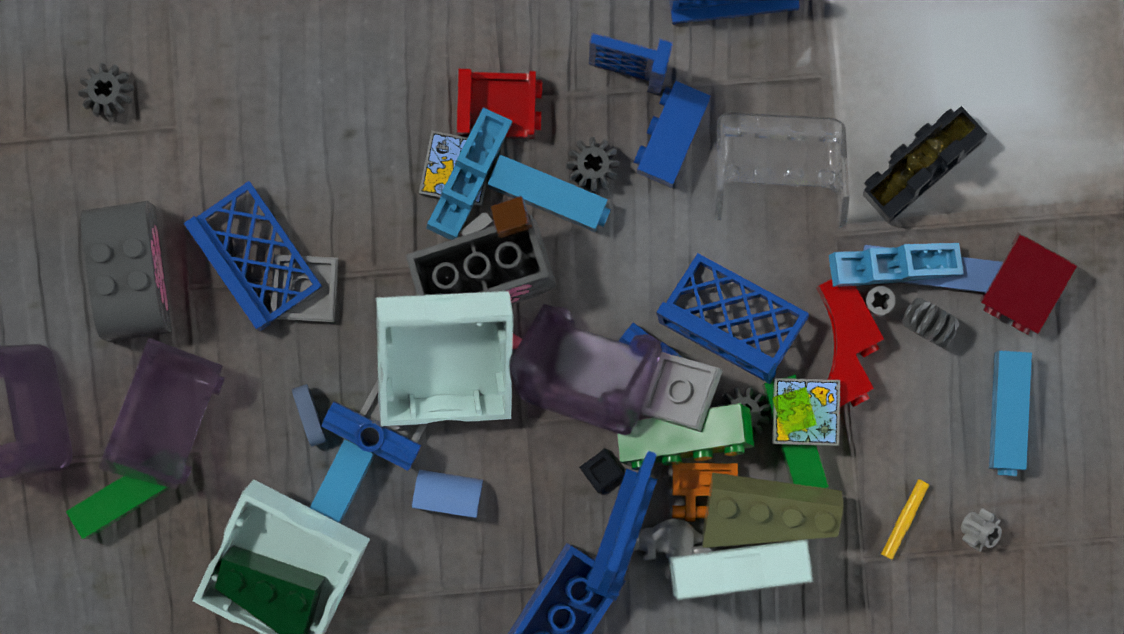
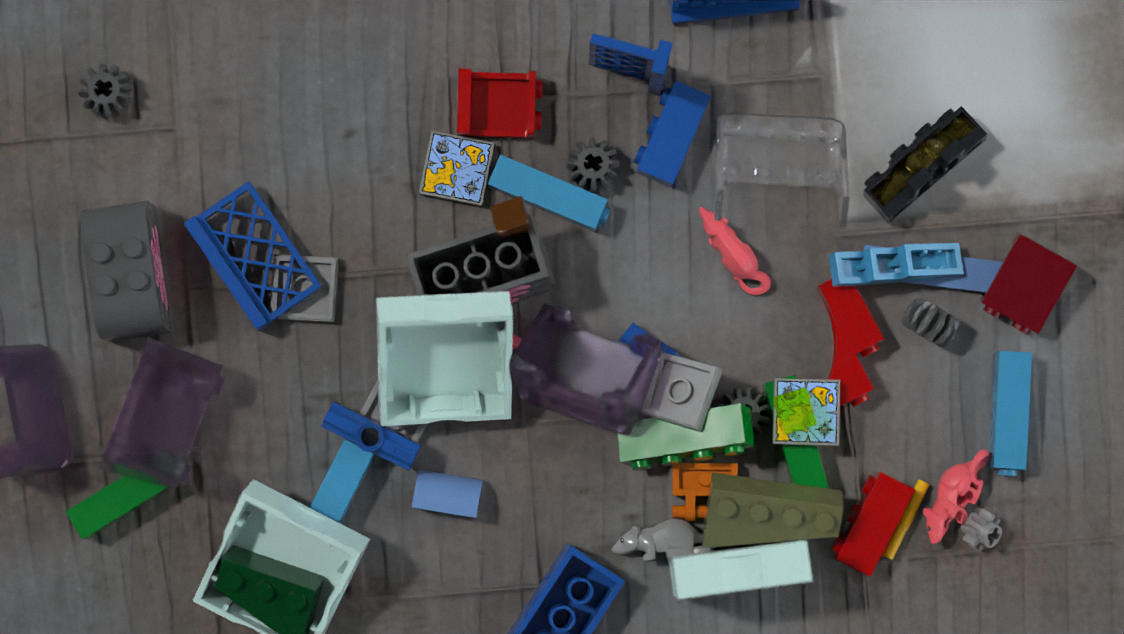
(309, 415): sand blue beam -> none
(469, 174): dark azure slope -> none
(481, 222): light grey tile -> none
(601, 470): black tile -> none
(622, 530): blue fence -> none
(716, 340): blue fence -> none
(736, 255): none -> coral animal
(872, 523): none -> red brick
(888, 304): light grey bush -> none
(955, 490): none -> coral animal

